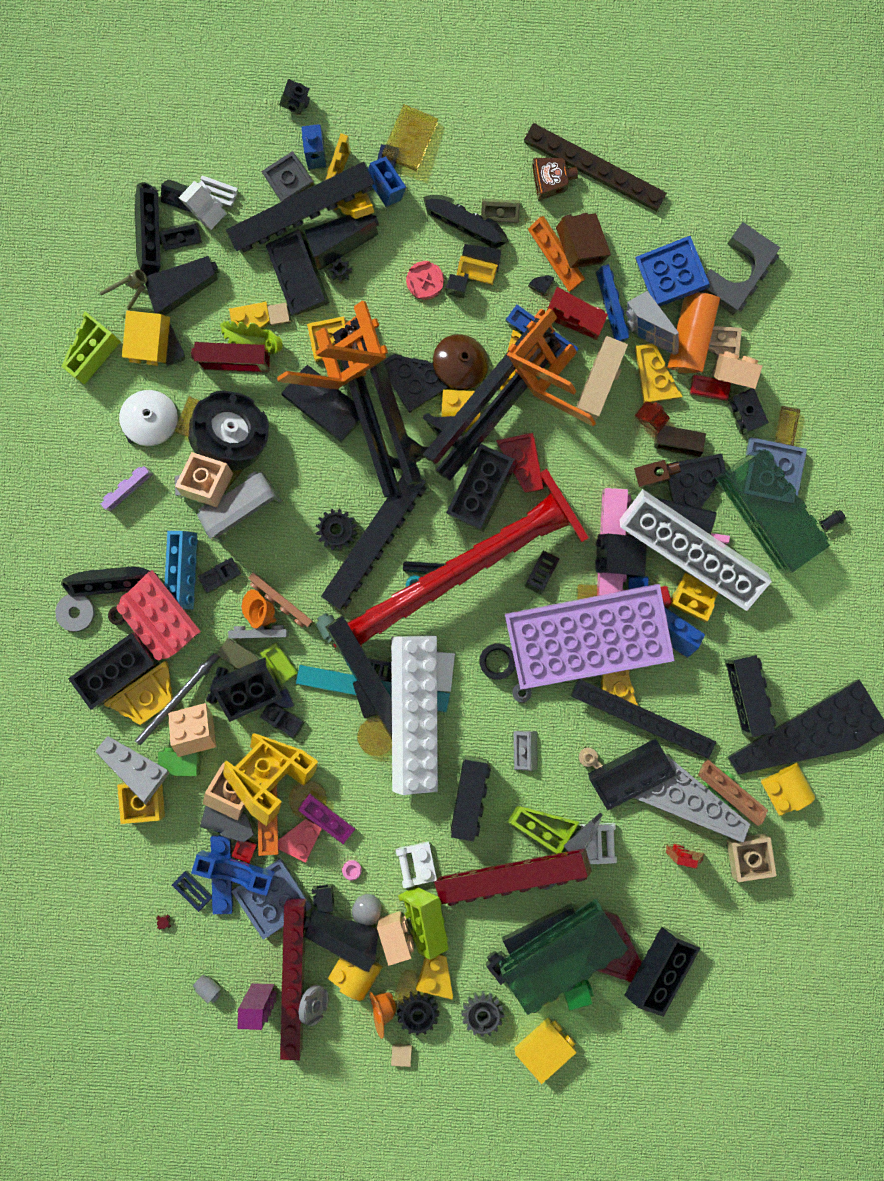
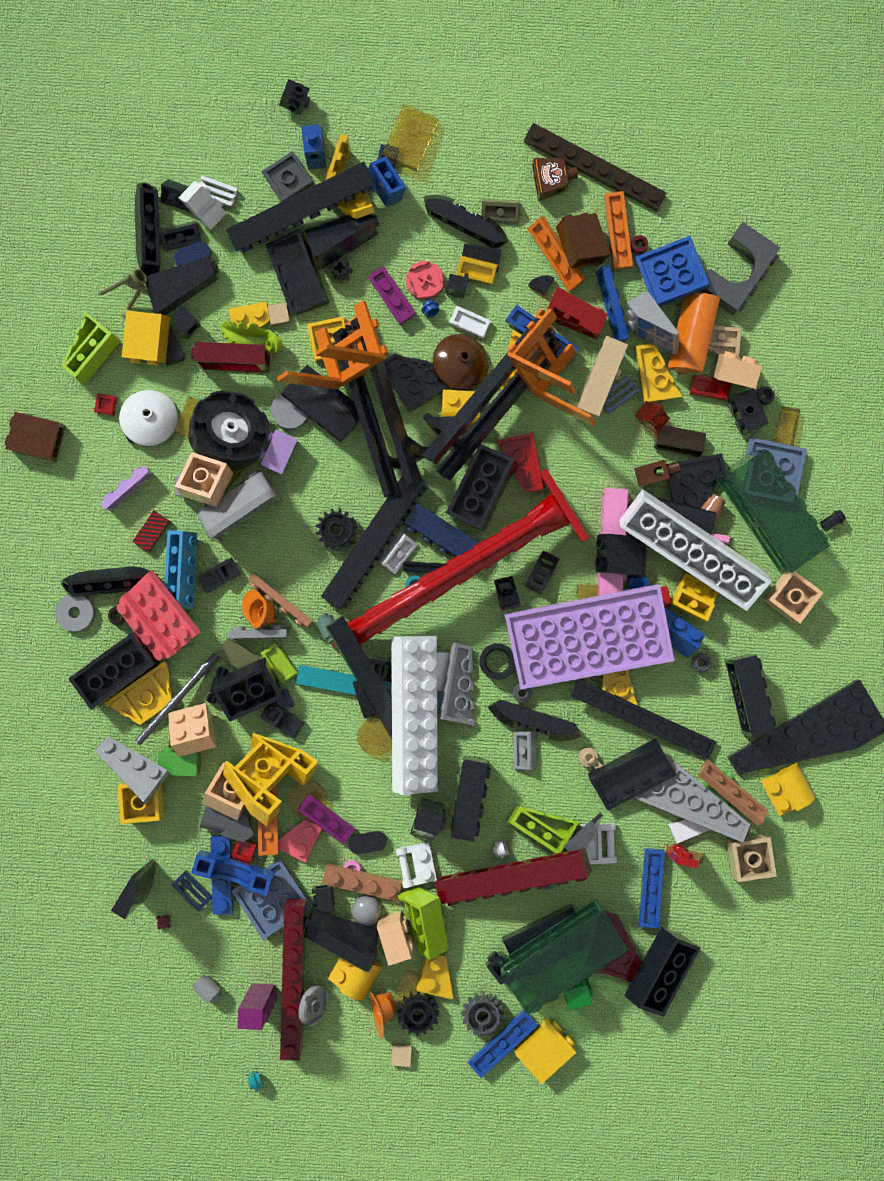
(34, 436): none -> reddish brown brick
(105, 404): none -> red tile
(135, 890): none -> black slope
(151, 531): none -> tile
(186, 322): none -> black brick
(192, 252): none -> dark blue tile
(254, 1081): none -> teal plate
(277, 451): none -> lavender brick
(287, 414): none -> light grey tile
(361, 882): none -> nougat plate
(368, 842): none -> black tile
(391, 295): none -> magenta plate
(397, 552): none -> white slope
(428, 819): none -> black wedge
(430, 308): none -> blue plate
(438, 531): none -> dark blue brick
(458, 688): none -> light grey wing
(470, 322): none -> white tile
(501, 849): none -> white plate
(502, 1043): none -> blue plate
(507, 593): none -> black slope
(559, 728): none -> black brick
(618, 230): none -> orange plate
(634, 392): none -> sand blue tile
(636, 239): none -> dark red bush
(651, 887): none -> blue plate
(685, 829): none -> white tile
(707, 662): none -> dark grey plate
(714, 504): none -> nougat brick
(769, 393): none -> black plate
(793, 596): none -> light nougat brick

